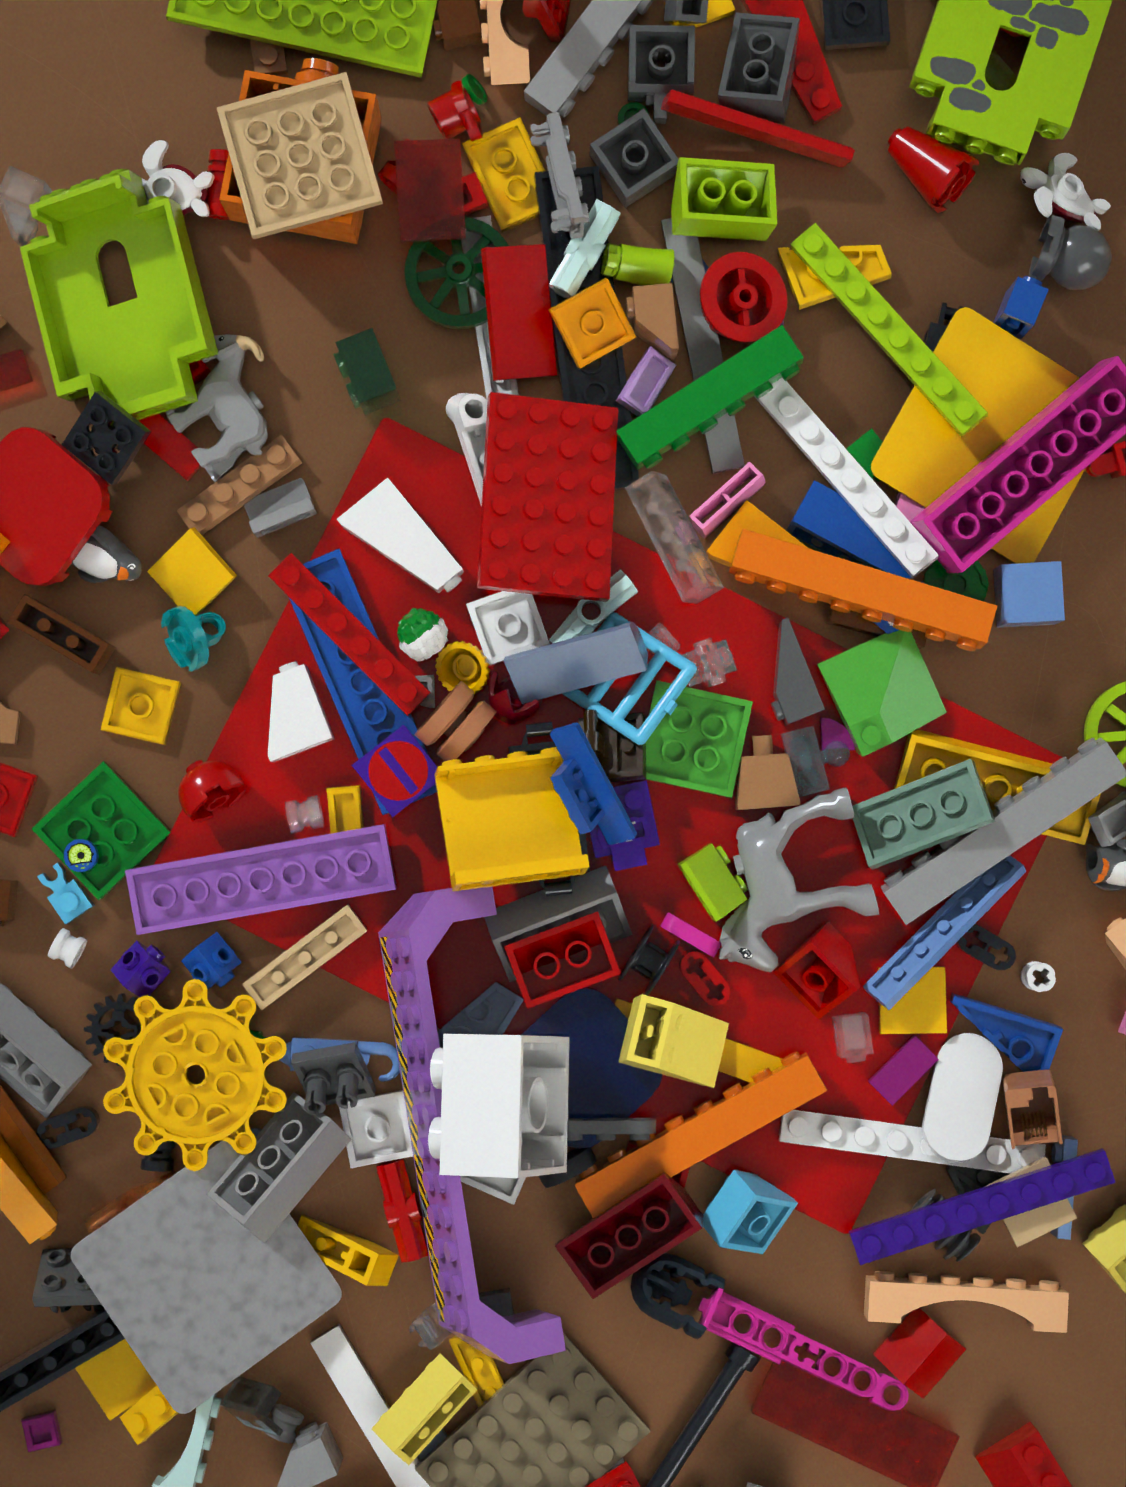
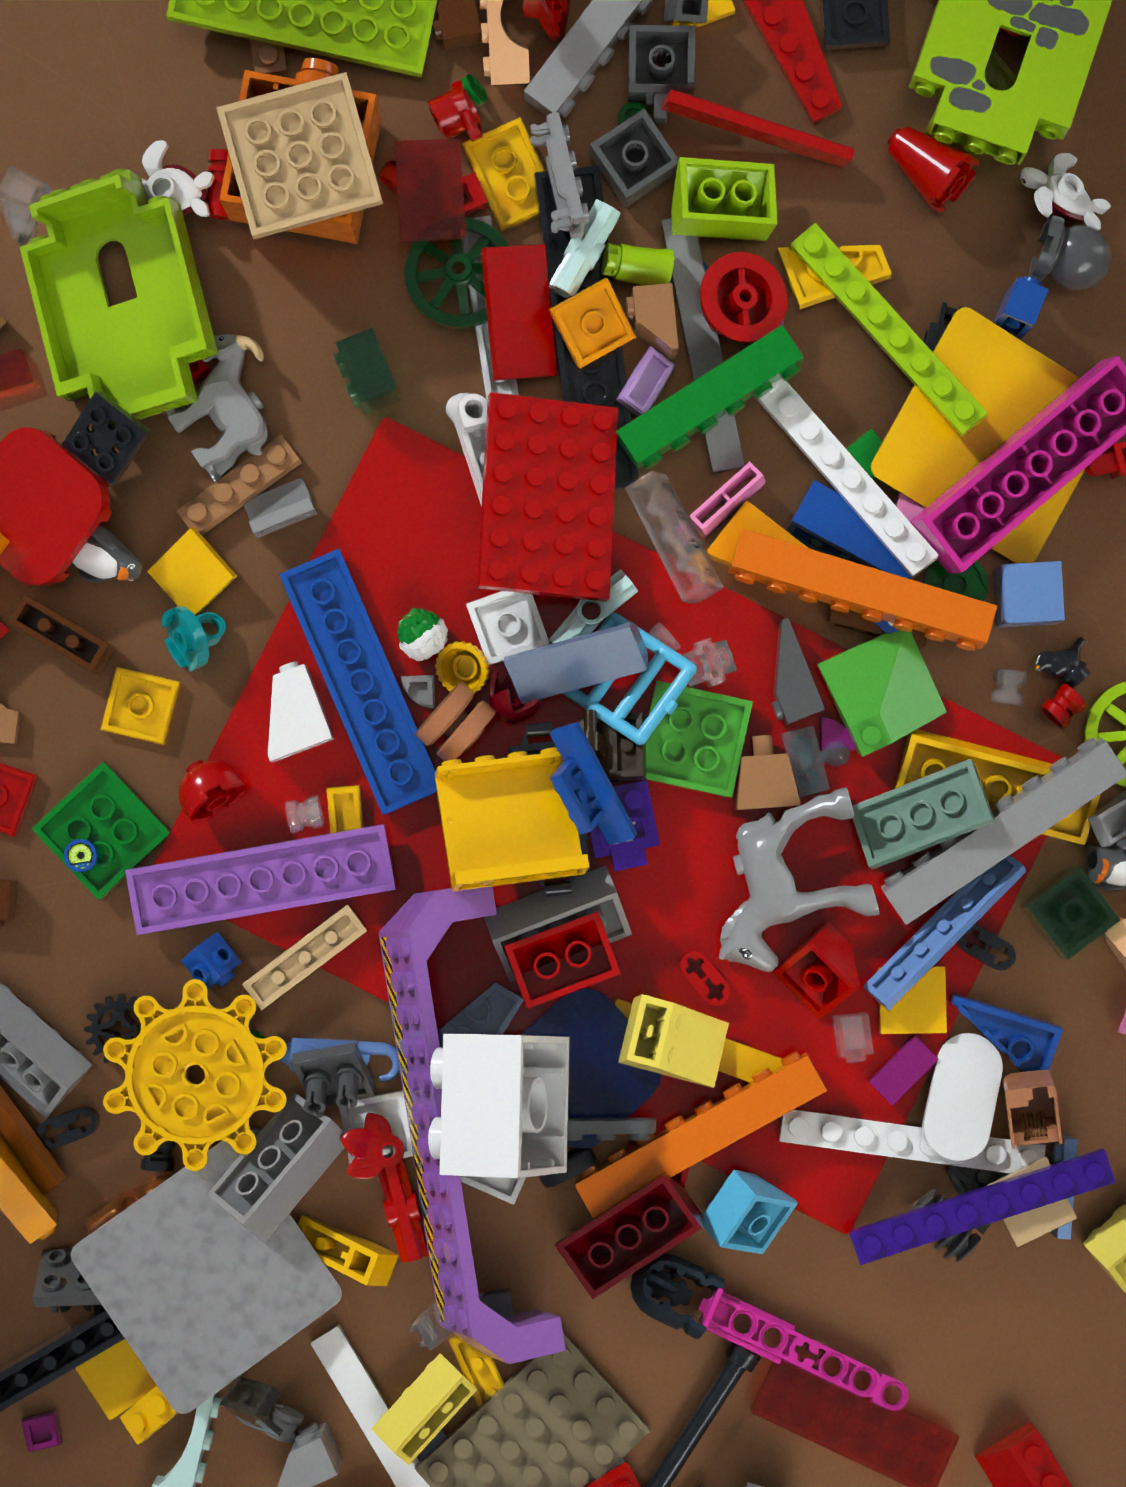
(67, 948): white wheel -> none
(68, 897): medium azure plate -> none
(141, 969): dark purple brick -> none
(171, 446): red tile -> none
(349, 634): red plate -> none
(367, 1147): none -> red plate
(397, 532): white slope -> none
(397, 770): piece -> none
(649, 960): black piece -> none
(691, 934): dark pink beam -> none
(713, 881): lime slope -> none
(760, 65): dark grey slope -> none
(892, 1297): light nougat arch -> none
(919, 1352): red slope -> none
(1008, 687): none -> clear wheel
(1047, 973): white bush -> none
(1063, 706): none -> red wheel
(1064, 664): none -> black animal
(1070, 912): none -> clear green brick

